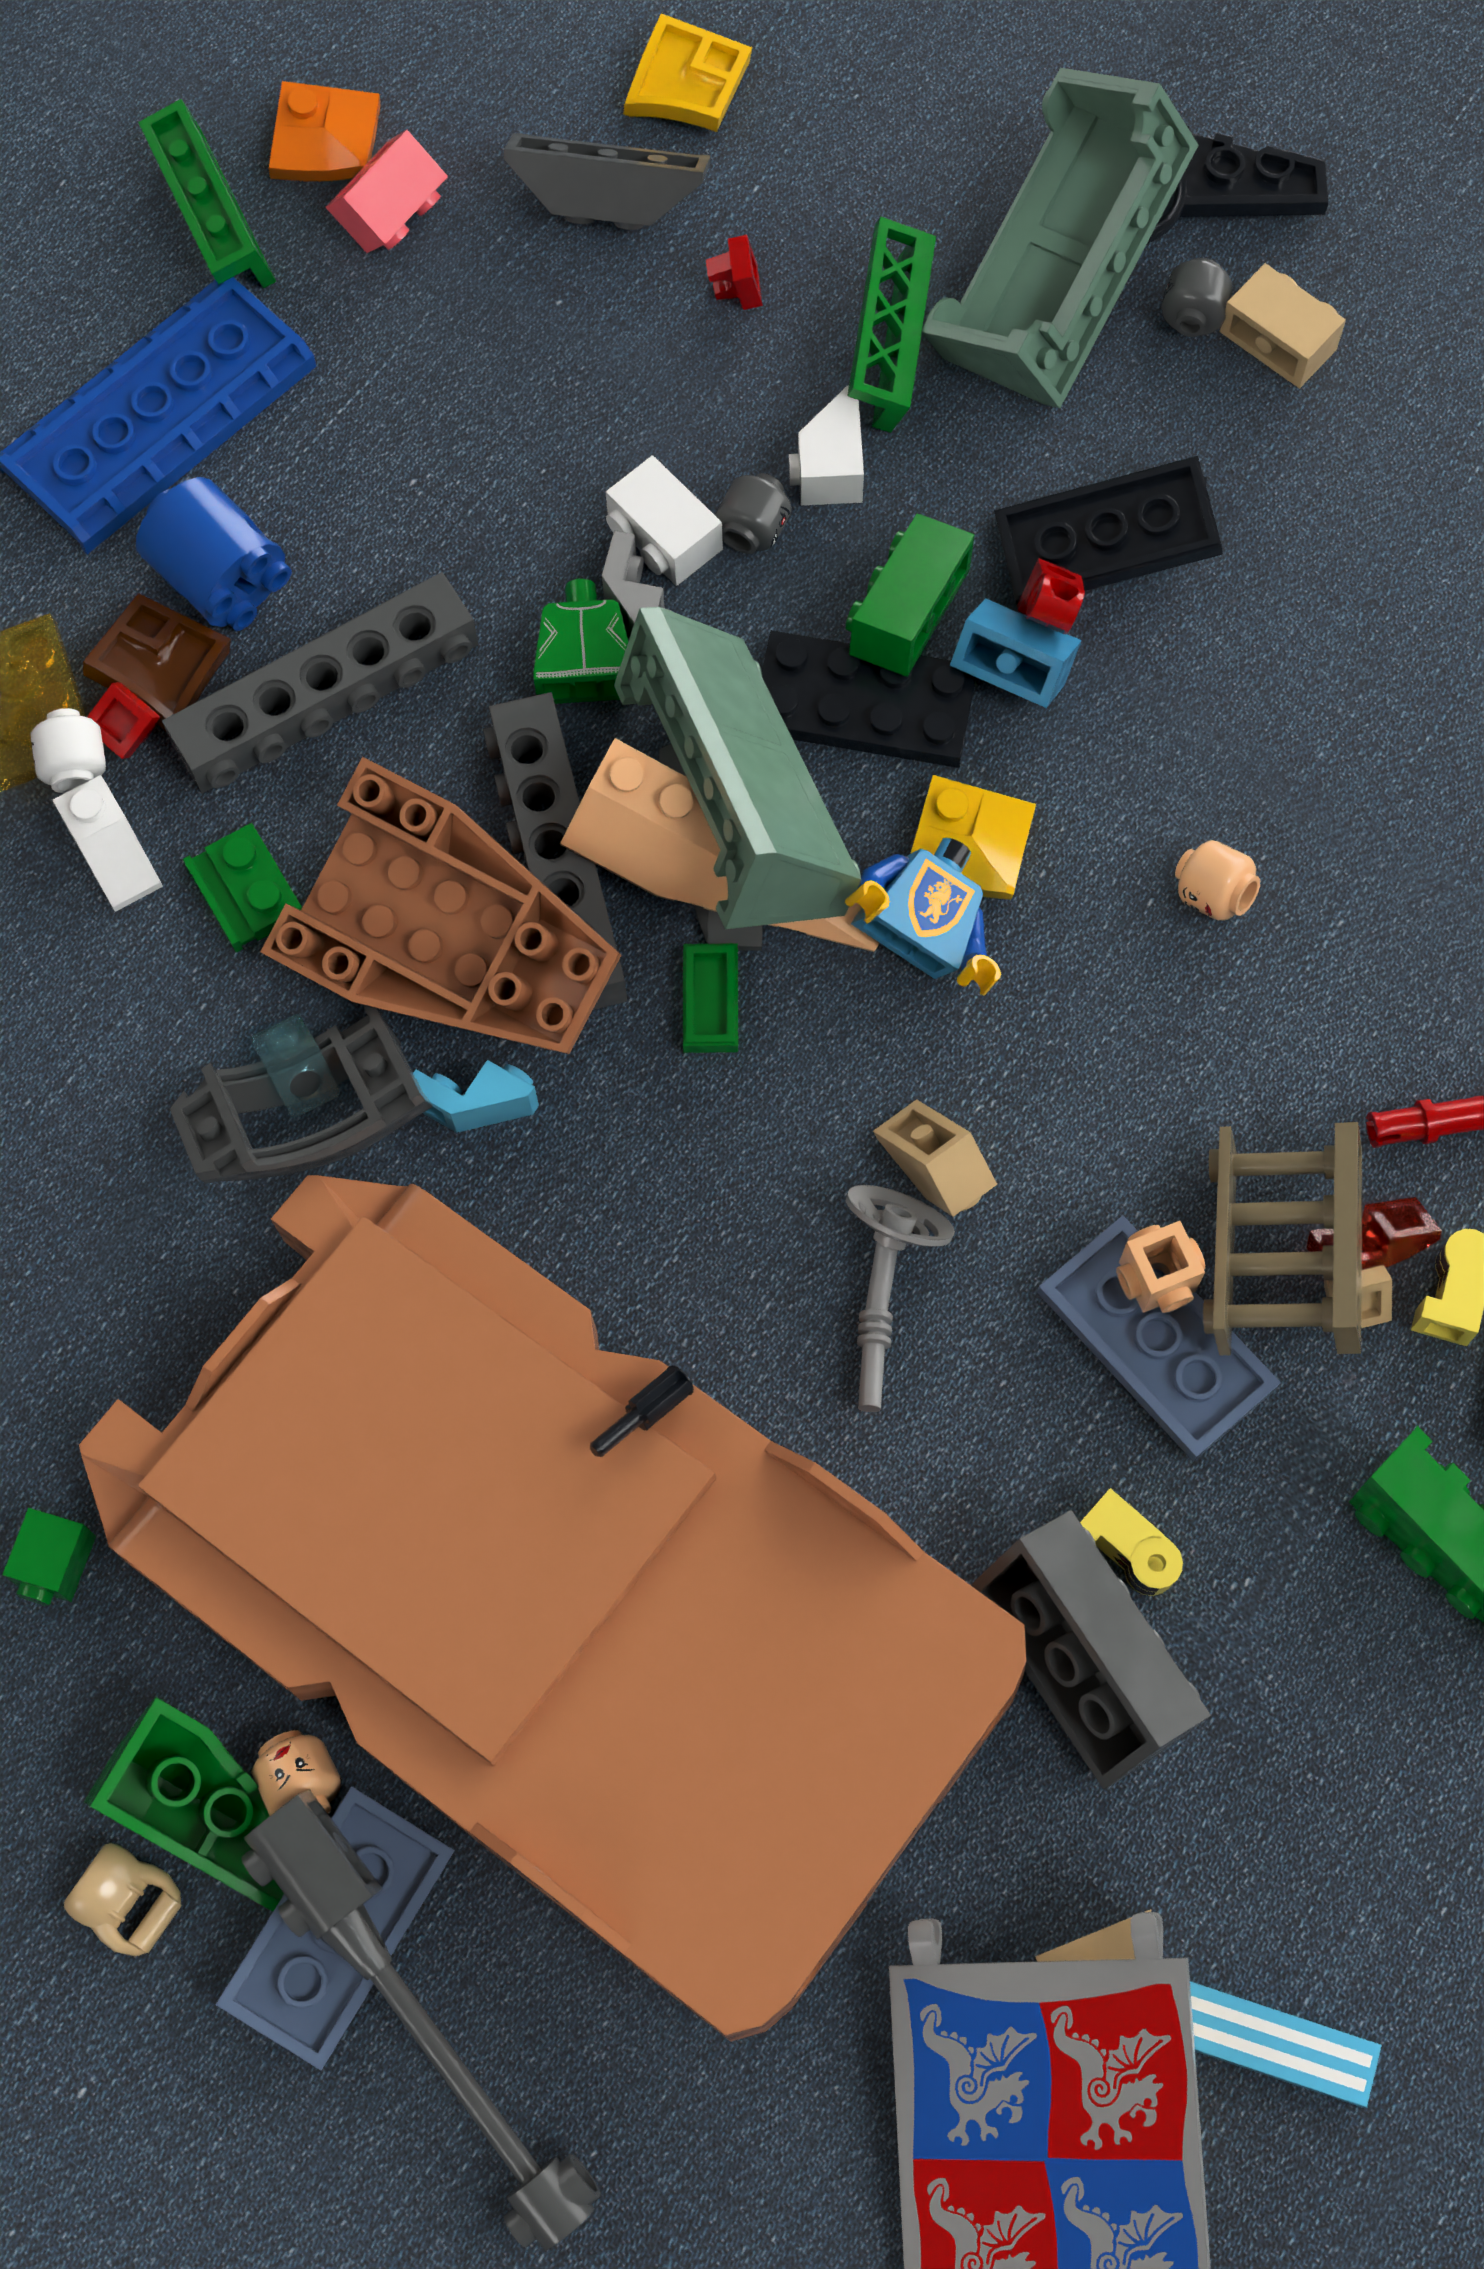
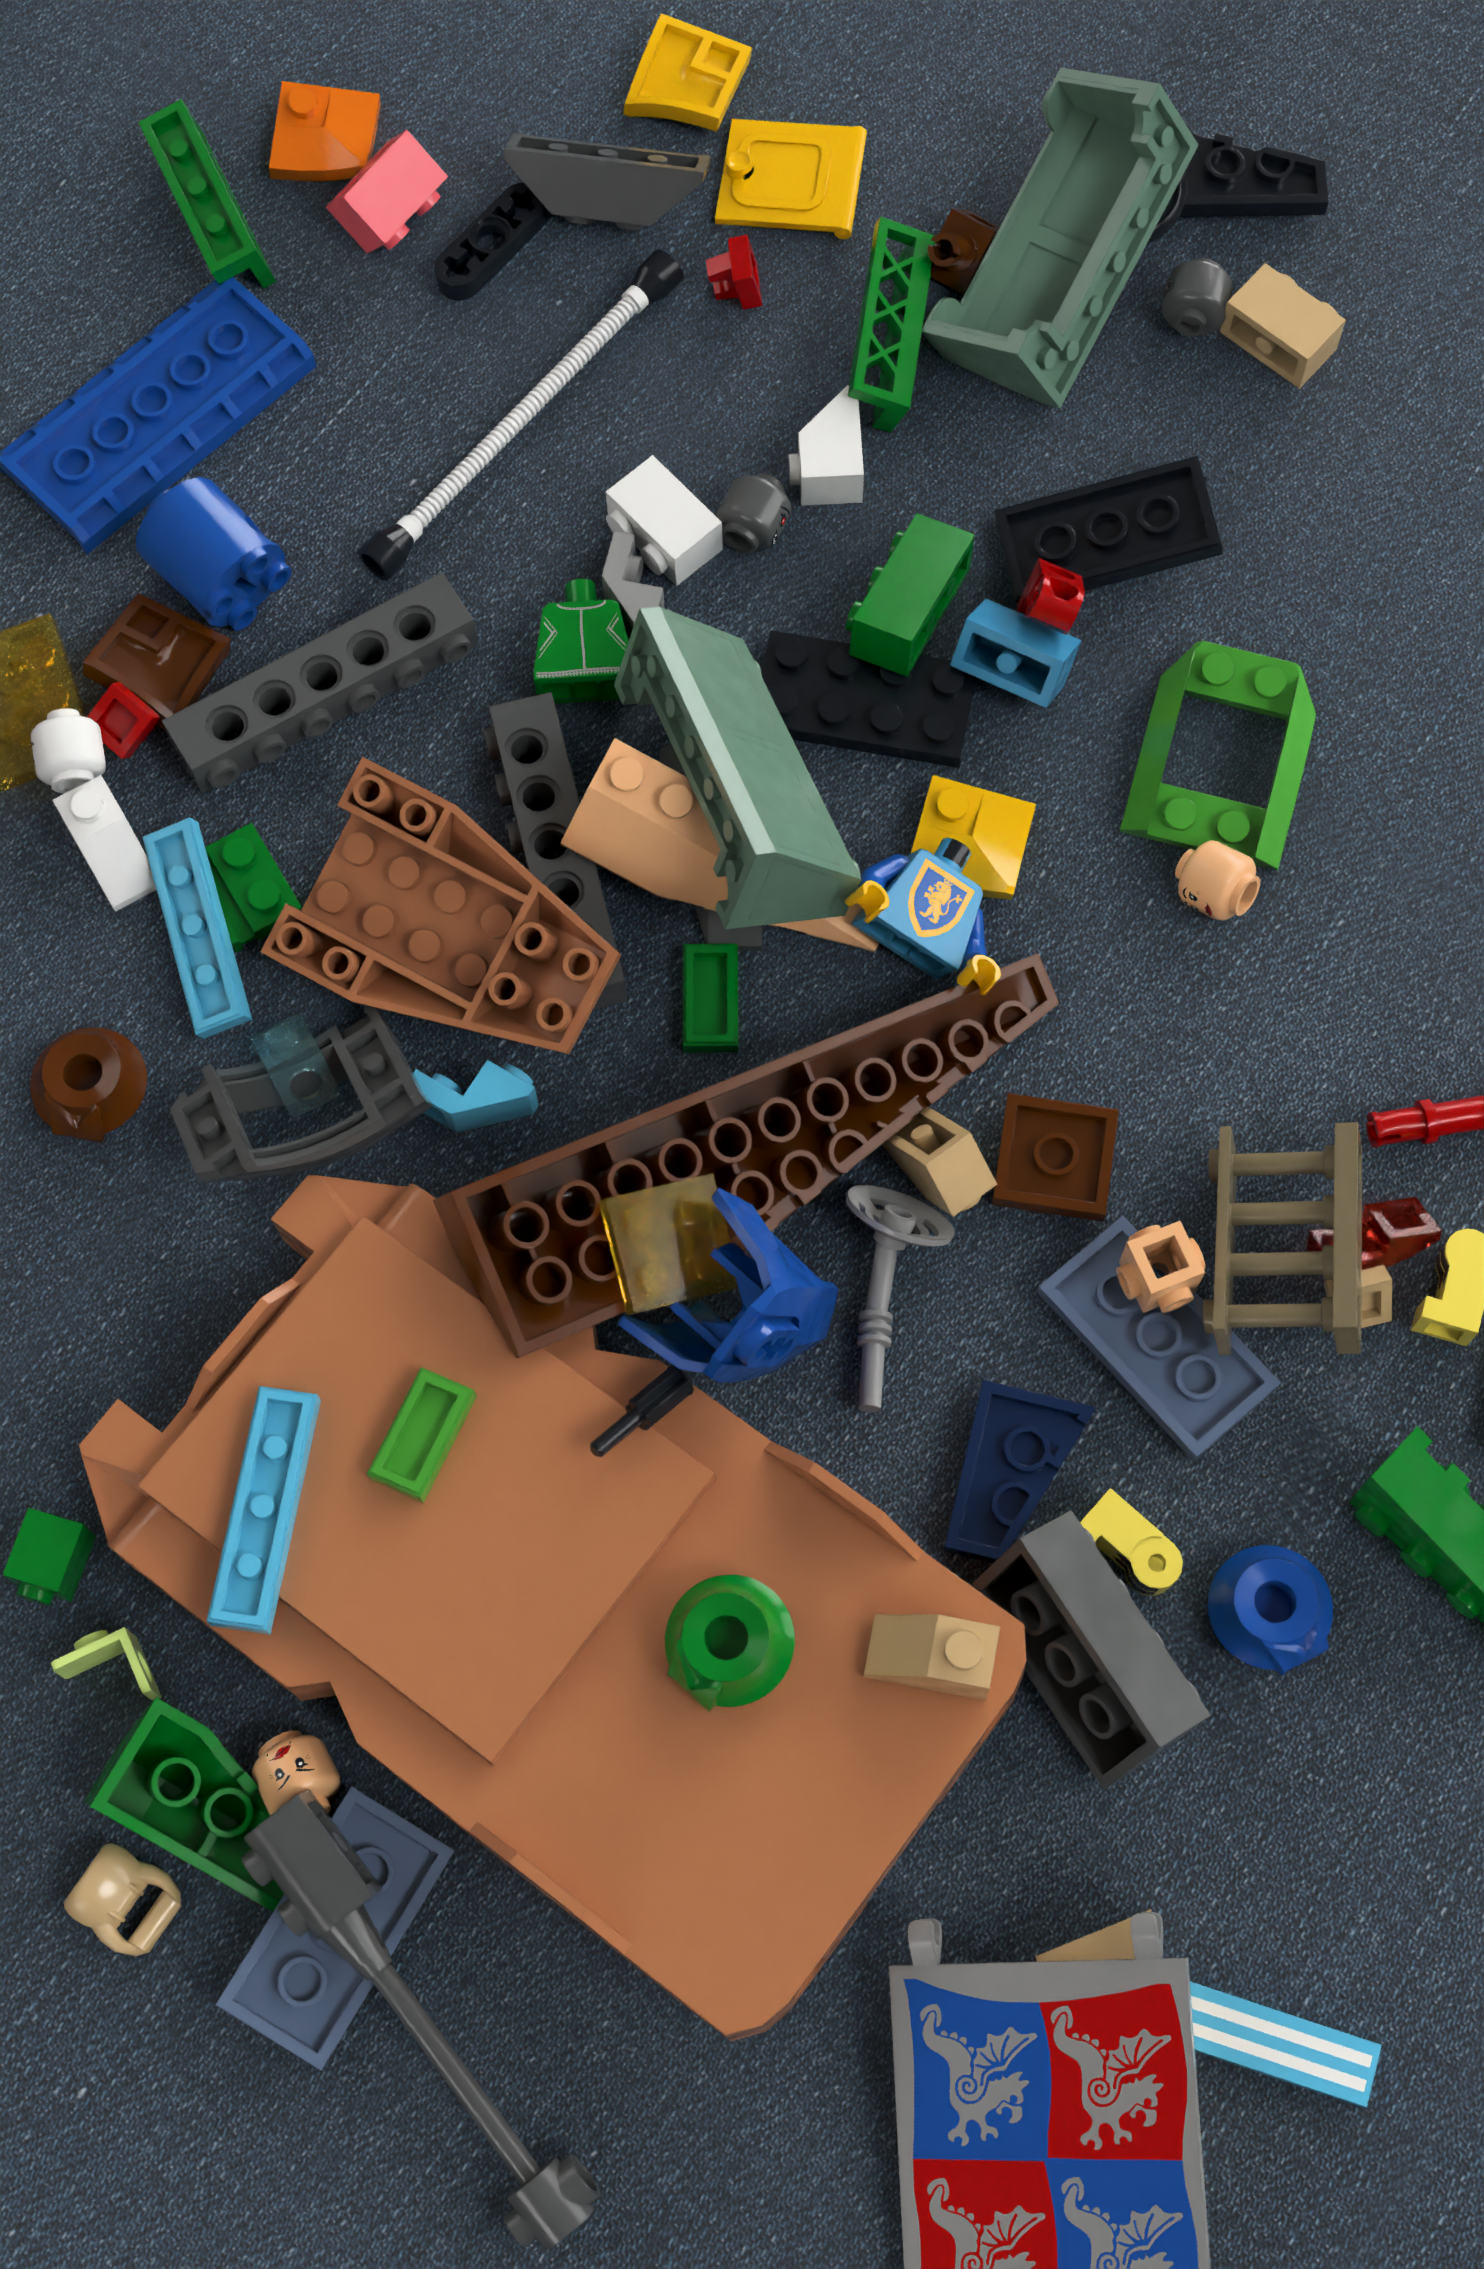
(88, 1083): none -> reddish brown piece
(100, 1647): none -> yellowish green bracket
(197, 928): none -> medium azure tile
(264, 1510): none -> medium azure tile
(391, 546): none -> white hose
(421, 1434): none -> bright green tile
(488, 262): none -> black beam
(665, 1243): none -> clear yellow plate
(729, 1641): none -> green piece
(767, 1135): none -> reddish brown wedge
(780, 1316): none -> blue piece
(799, 179): none -> yellow container
(933, 1653): none -> tan slope
(960, 248): none -> reddish brown bracket
(1008, 1465): none -> dark blue wing
(1055, 1157): none -> reddish brown plate
(1193, 817): none -> bright green wedge
(1271, 1608): none -> blue piece

